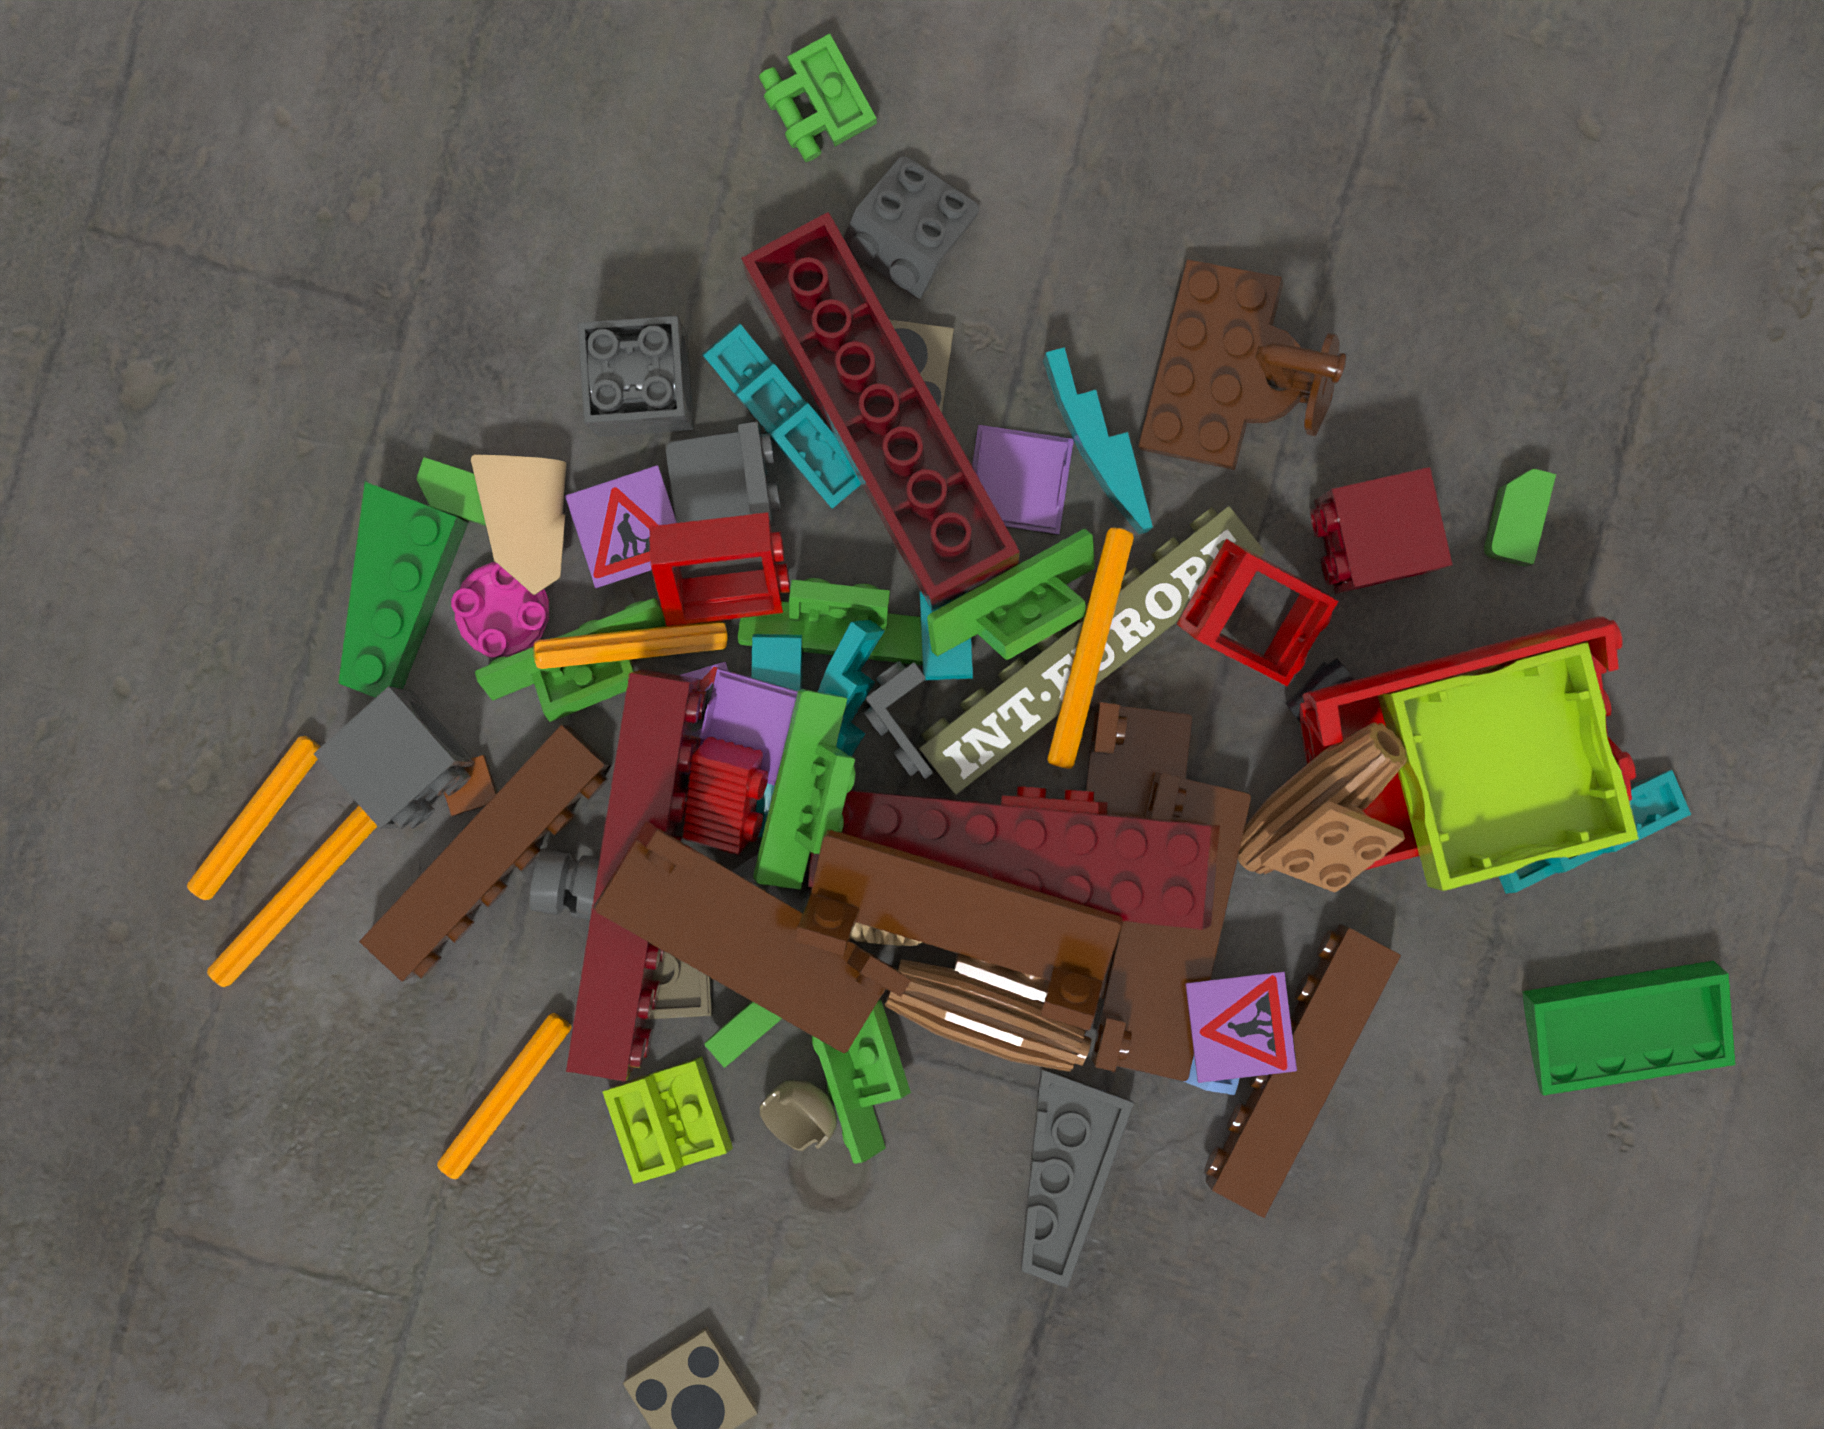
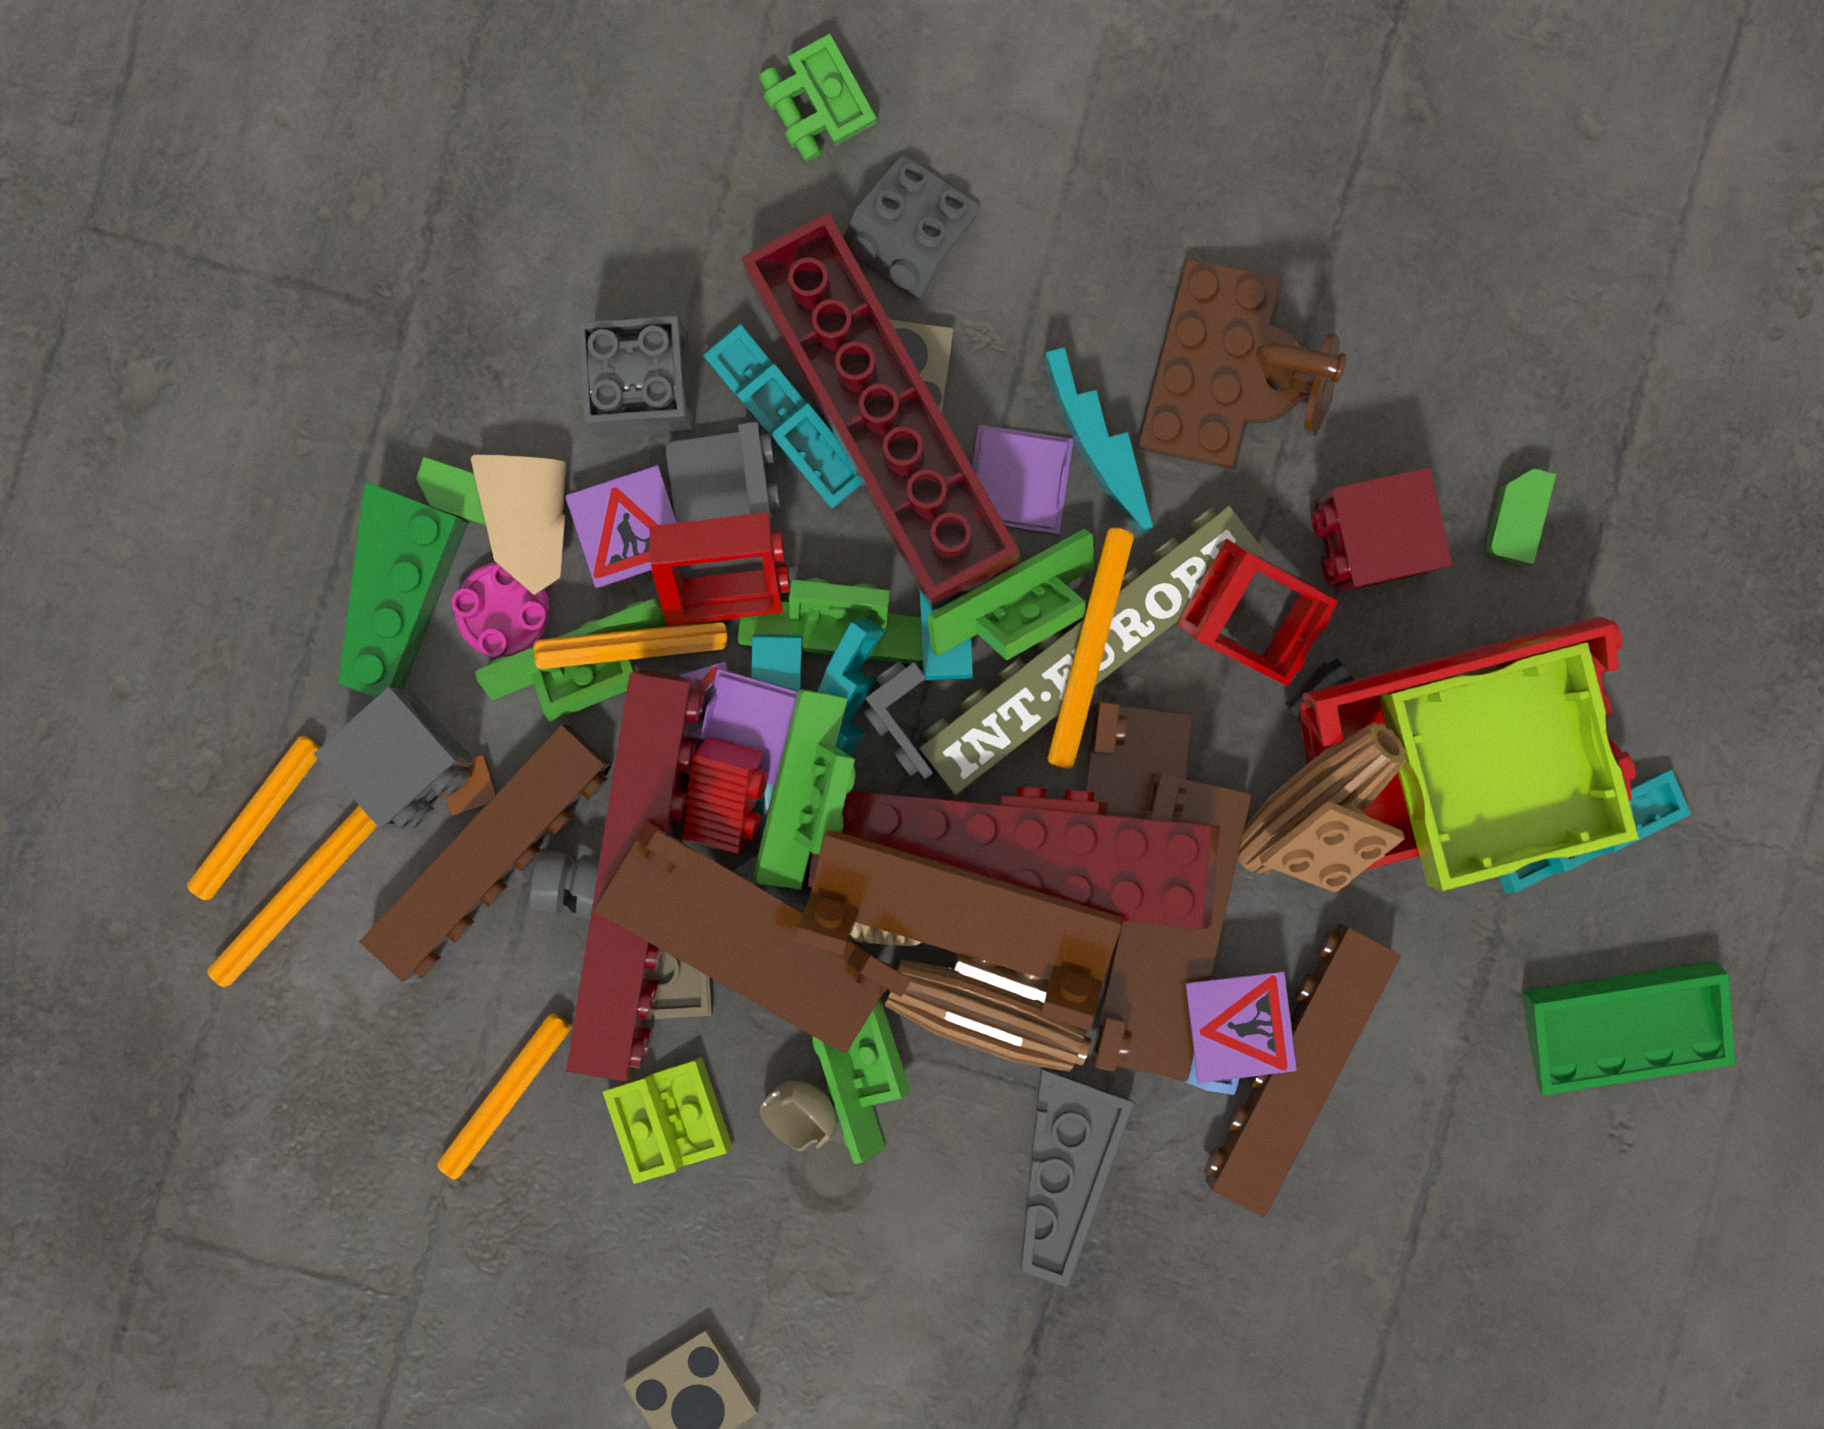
(740, 1032): bright green piece -> none

